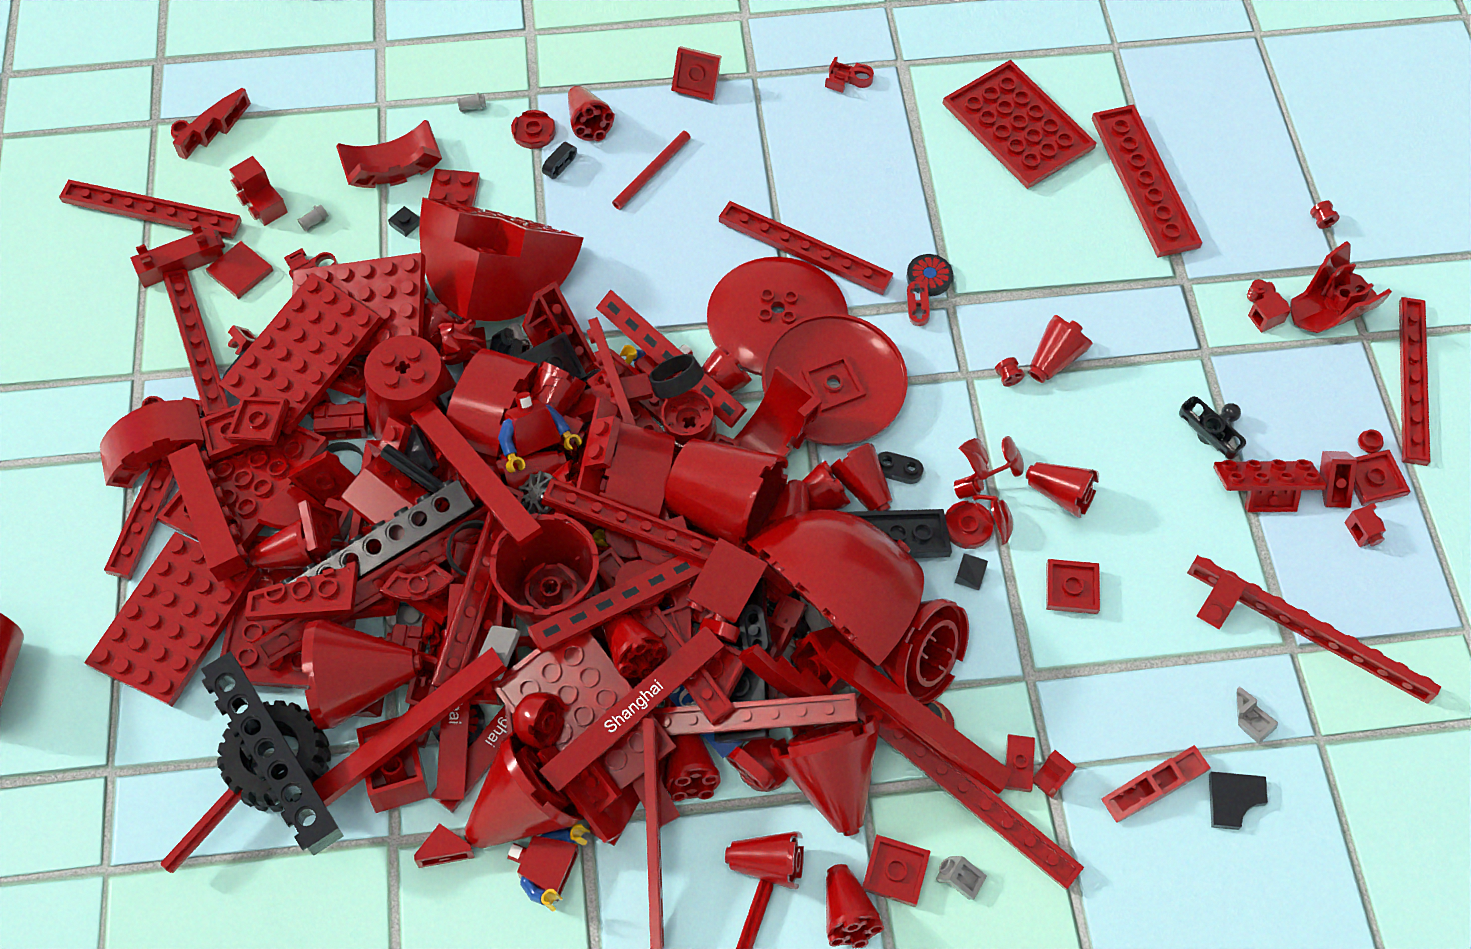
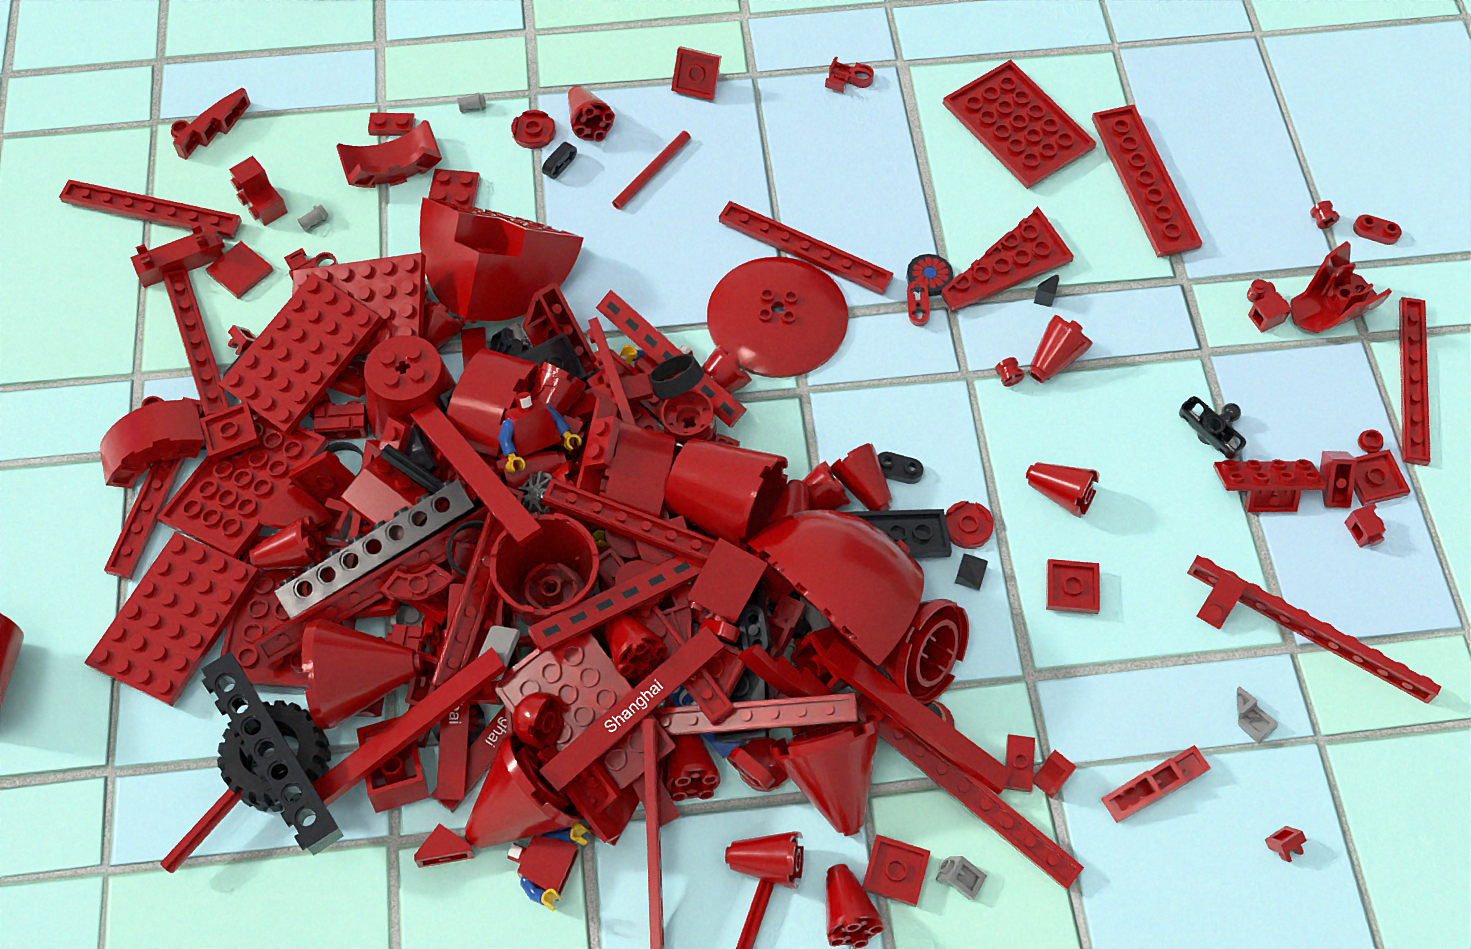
(208, 513): red brick -> none
(258, 420): red plate -> none
(307, 597): red wing -> none
(319, 527): red tile -> none
(390, 124): none -> red plate
(404, 221): black plate -> none
(457, 342): red hair -> none
(781, 417): red panel -> none
(855, 355): red dish -> none
(973, 484): red plant -> none
(1013, 259): none -> red wing
(1046, 291): none -> black slope
(1233, 796): black tile -> none
(1285, 841): none -> red tile
(1377, 229): none -> red plate

